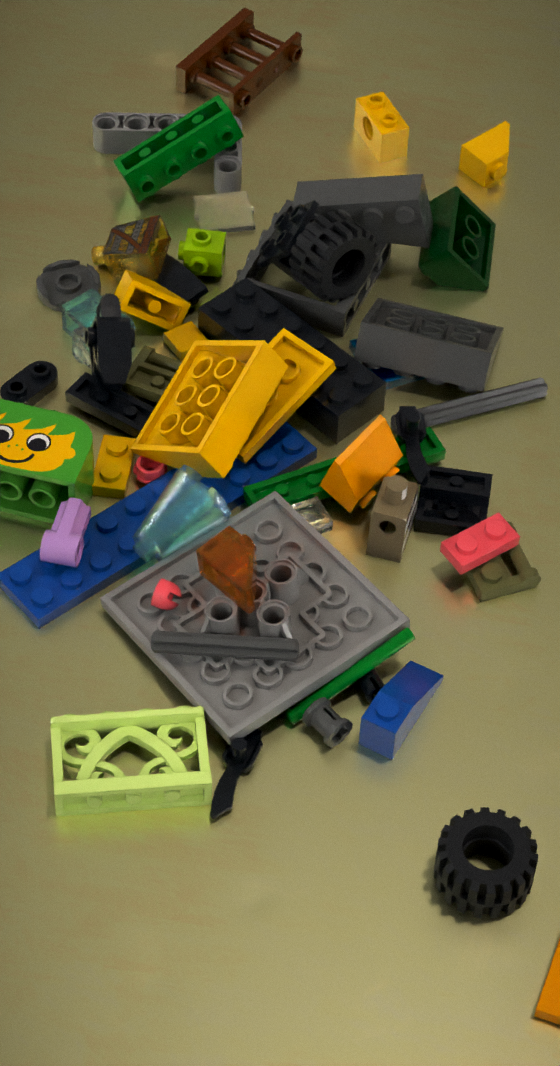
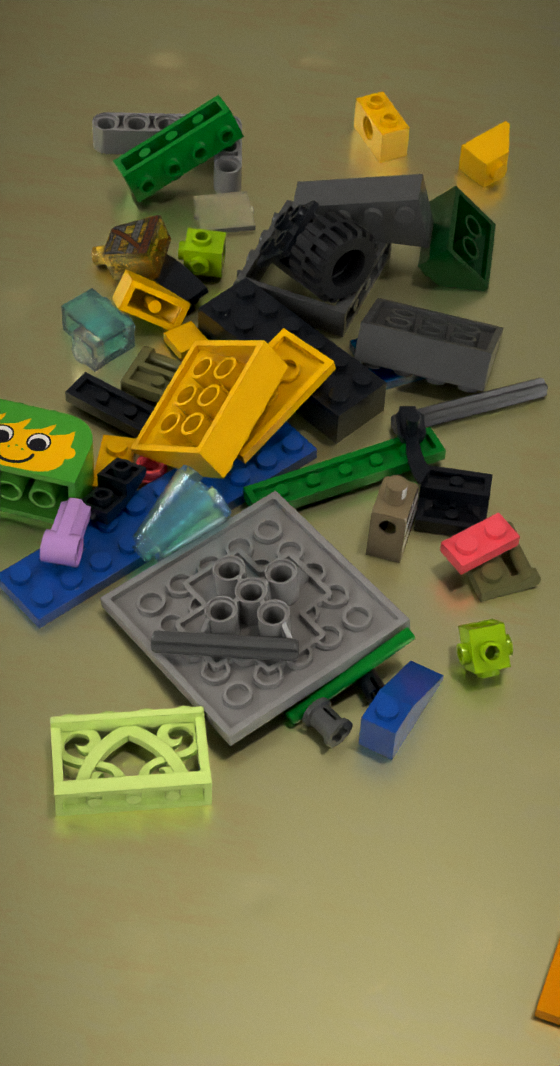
(31, 383): black plate -> none
(65, 281): dark grey tile -> none
(110, 344): black hinge -> none
(114, 490): none -> black slope
(164, 595): coral hinge -> none
(230, 41): reddish brown fence -> none
(231, 566): clear orange slope -> none
(238, 759): black piece -> none
(315, 514): clear plate -> none
(363, 466): light orange slope -> none
(478, 888): black tyre -> none
(484, 647): none -> lime brick

